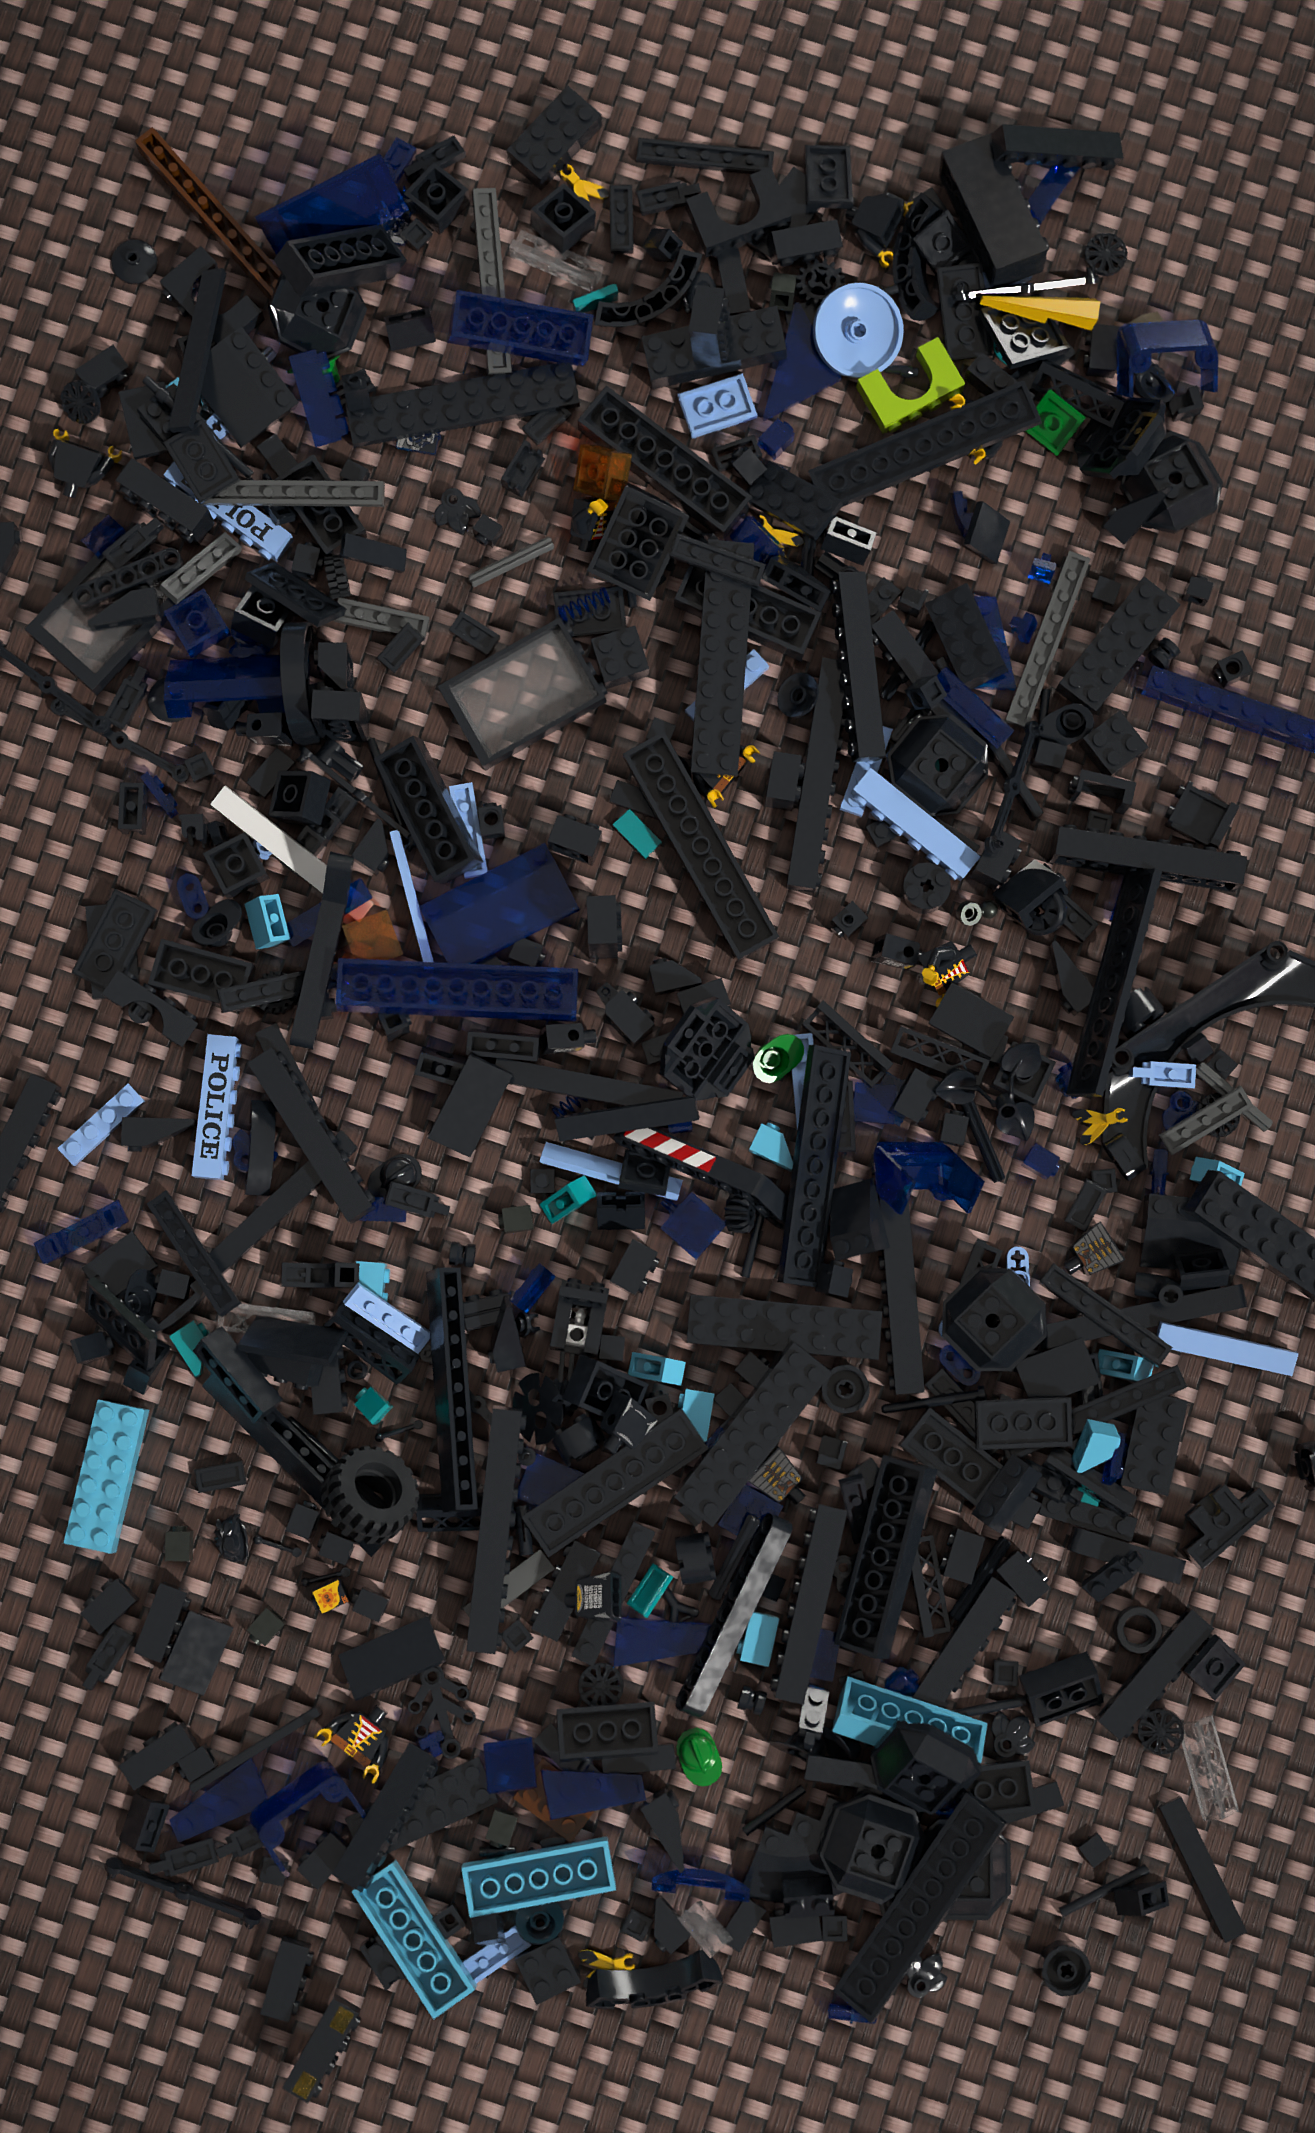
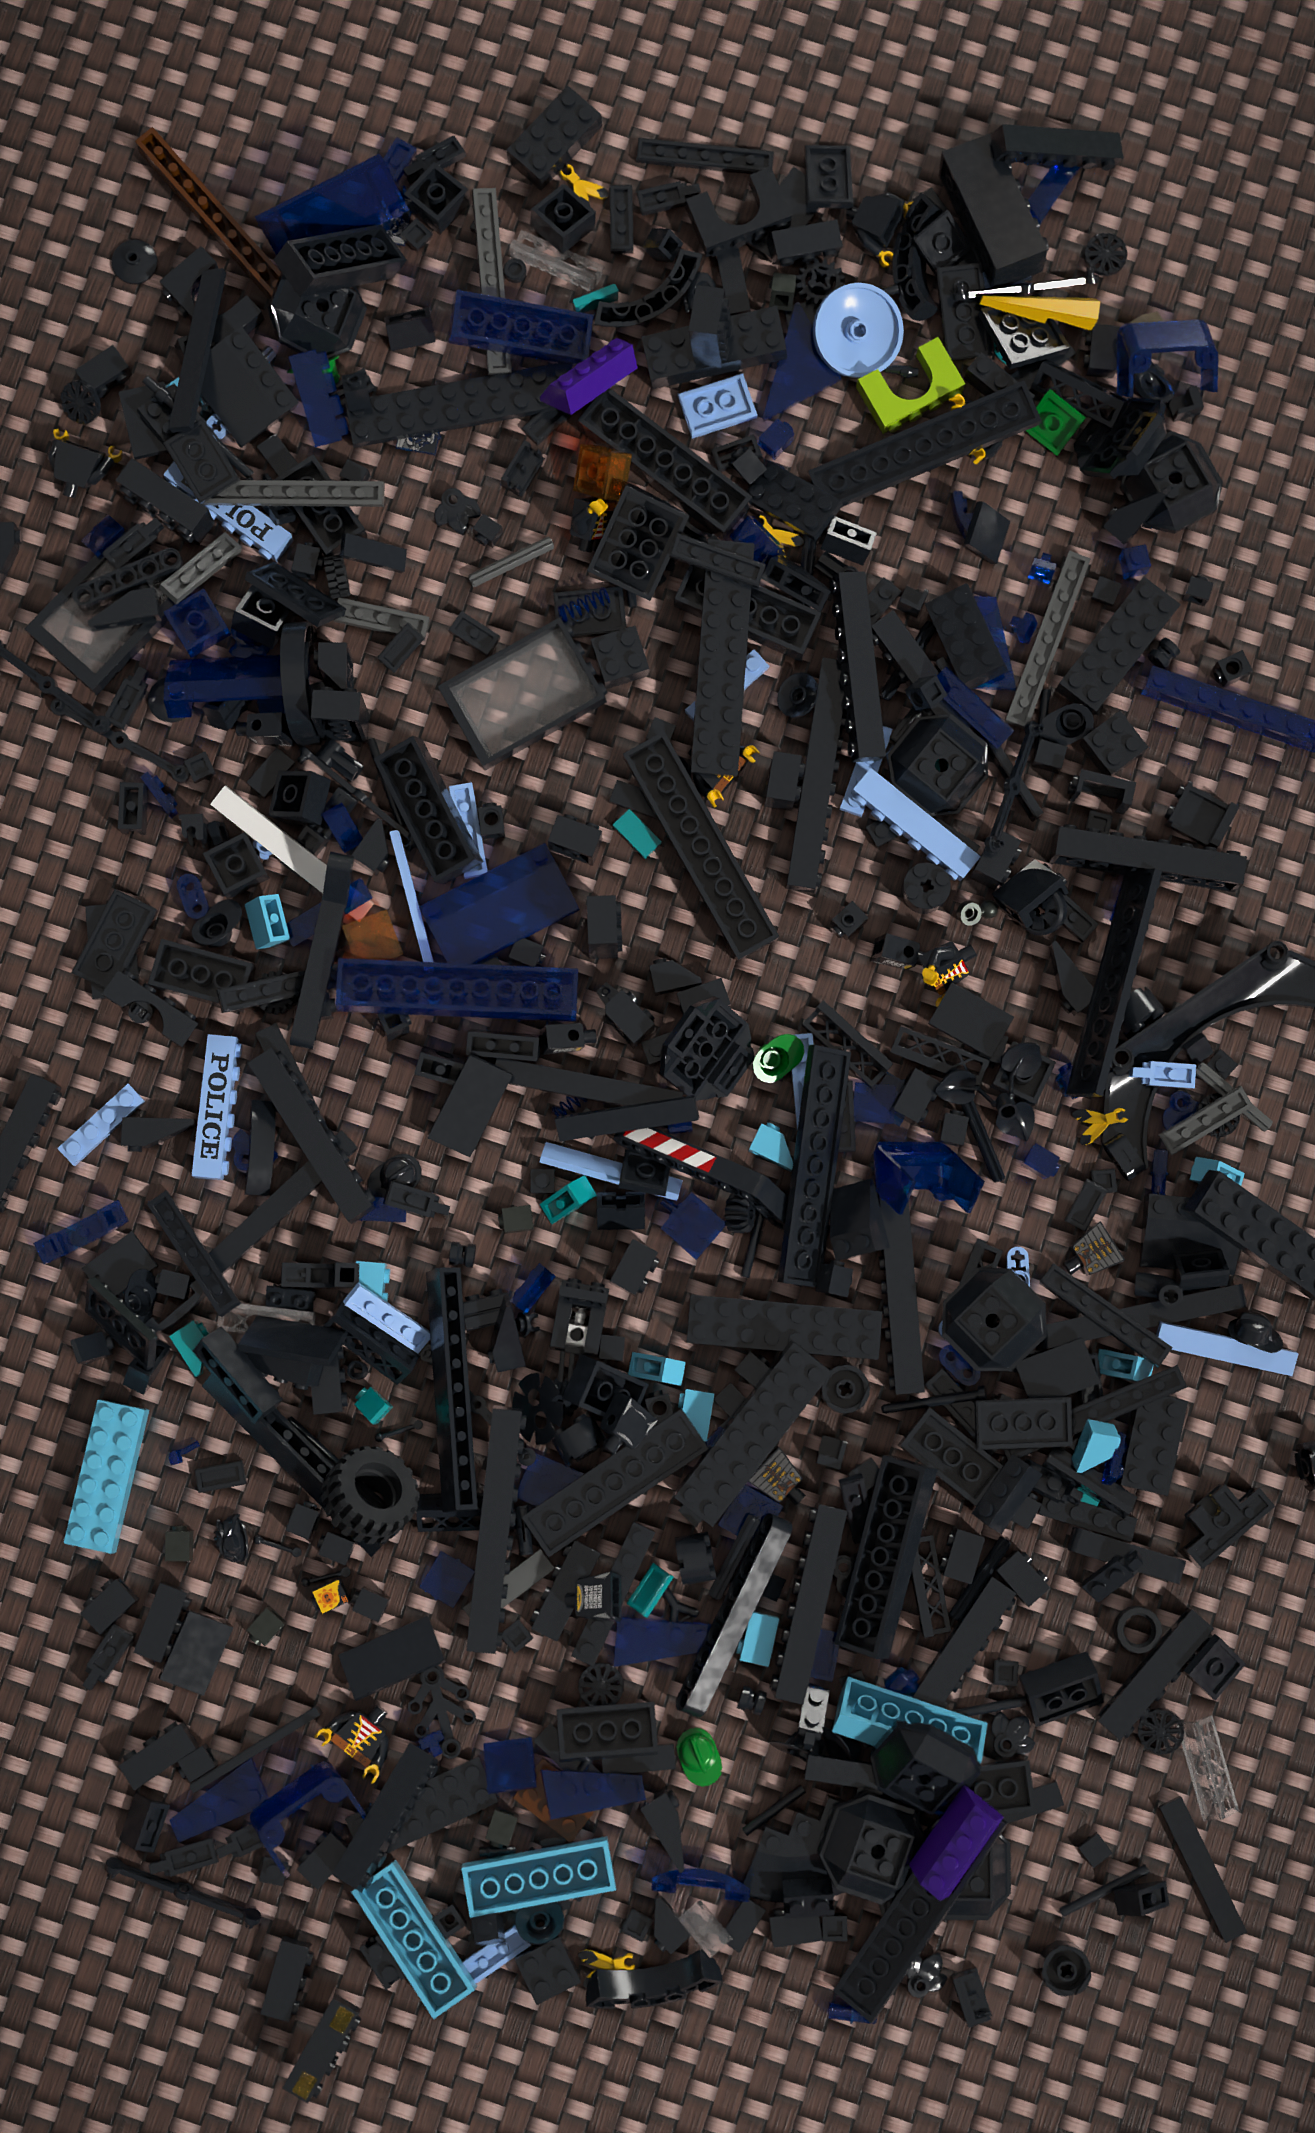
(175, 1457): none -> clear blue hand
(289, 1298): none -> black hinge
(342, 827): none -> clear blue tile
(447, 1579): none -> clear blue piece
(515, 270): none -> black tile
(591, 377): none -> dark purple slope
(954, 1843): none -> dark purple slope
(971, 1996): none -> black hinge
(1135, 561): none -> clear blue brick
(1255, 1330): none -> black piece

